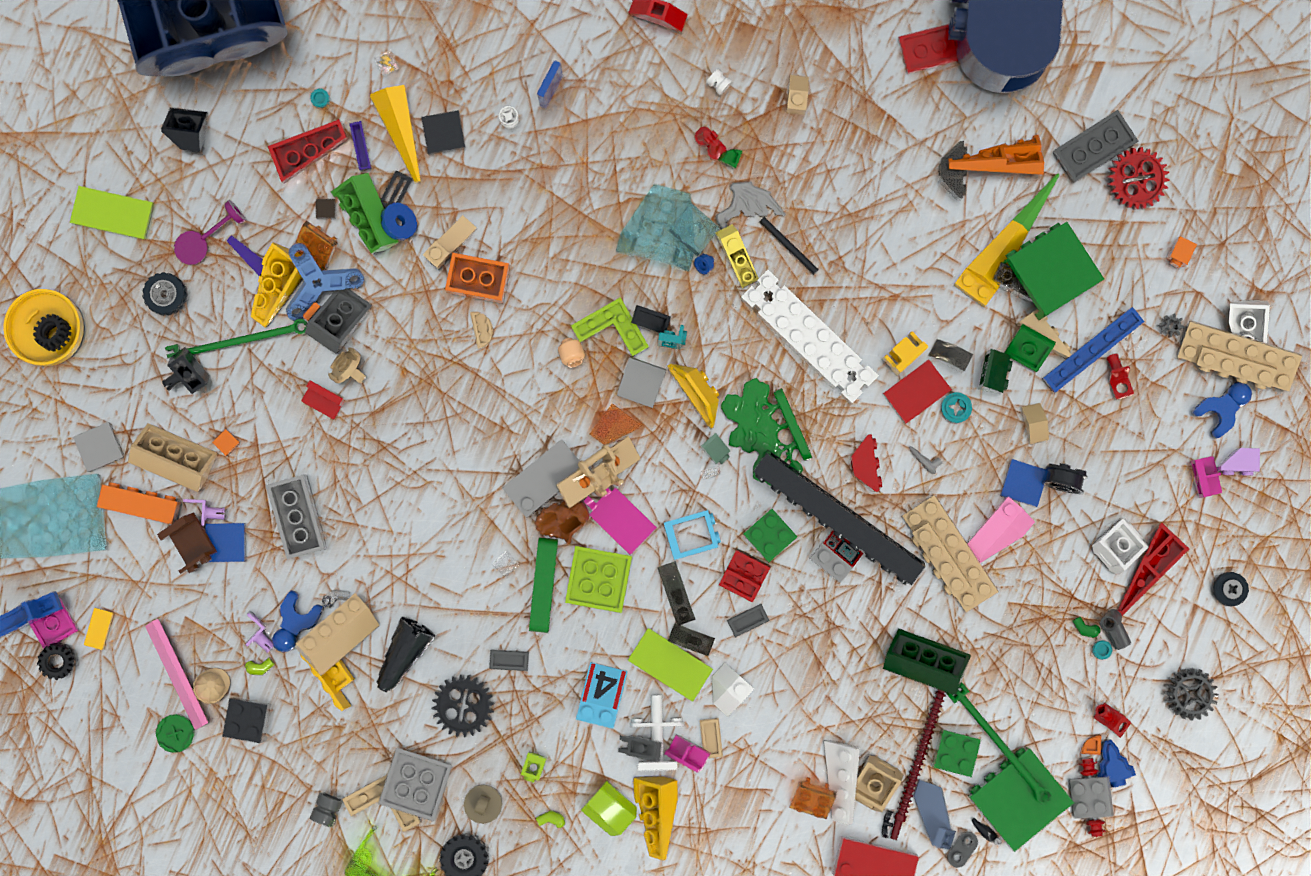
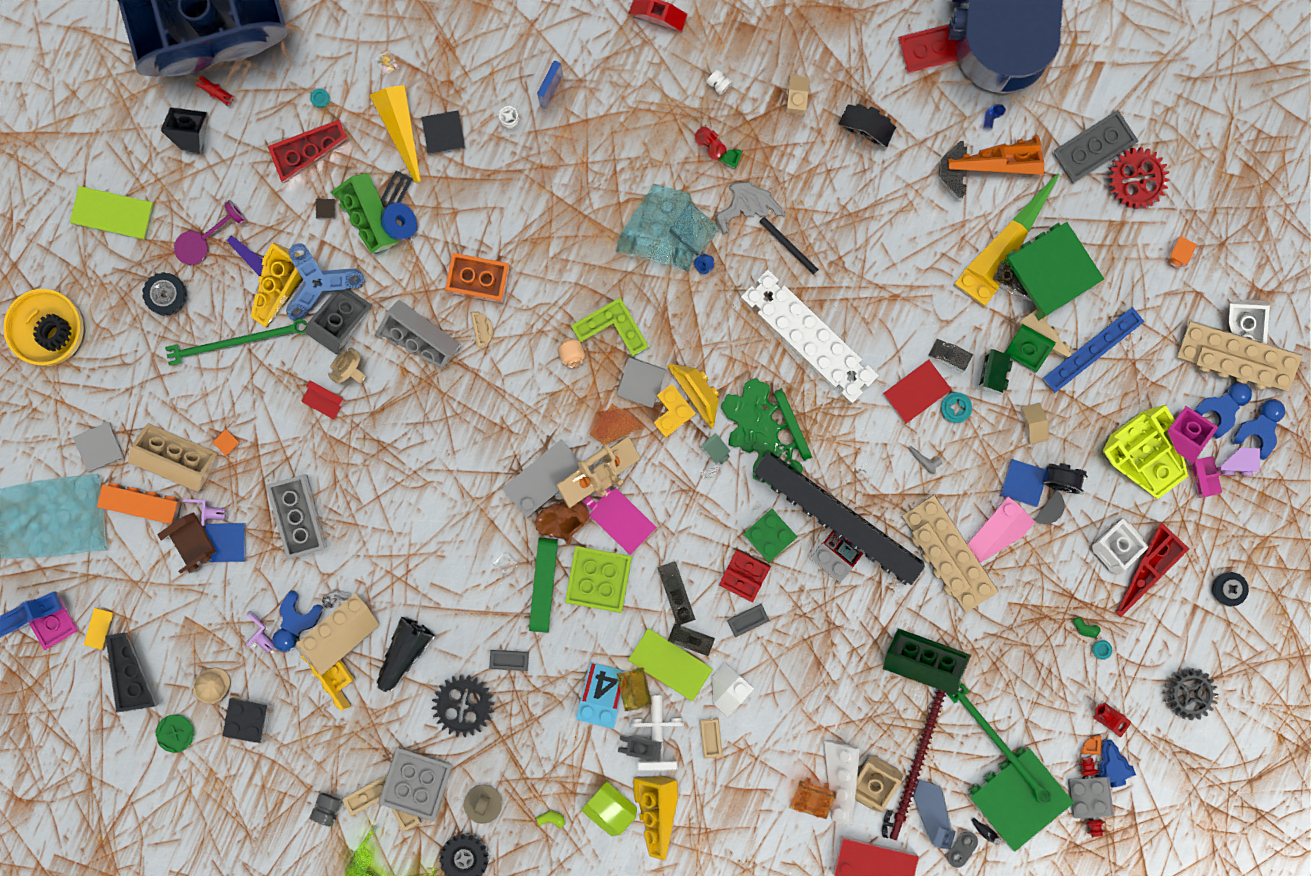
(48, 670): black tyre -> none
(128, 679): none -> black wedge
(176, 674): bright pink tile -> none
(186, 370): black brick -> none
(215, 91): none -> red pin
(259, 669): lime arm -> none
(311, 311): orange tile -> none
(318, 244): clear orange plate -> none
(360, 145): dark purple piece -> none
(417, 334): none -> light grey wedge
(449, 242): tan slope -> none
(533, 758): lime brick -> none
(634, 689): none -> clear yellow brick
(650, 319): black tile -> none
(670, 340): teal bracket -> none
(677, 411): none -> yellow brick
(688, 754): dark pink panel -> none
(715, 538): medium azure window -> none
(737, 255): light yellow slope -> none
(865, 464): red slope -> none
(868, 124): none -> black brick
(905, 353): yellow panel -> none
(956, 753): green brick -> none
(993, 113): none -> clear blue arm
(1052, 509): none -> dark grey tile
(1115, 630): dark grey piece -> none
(1118, 376): red bracket -> none
(1146, 452): none -> neon yellow wedge
(1176, 321): dark grey gear -> none
(1191, 433): none -> dark pink slope
(1263, 427): none -> blue piece

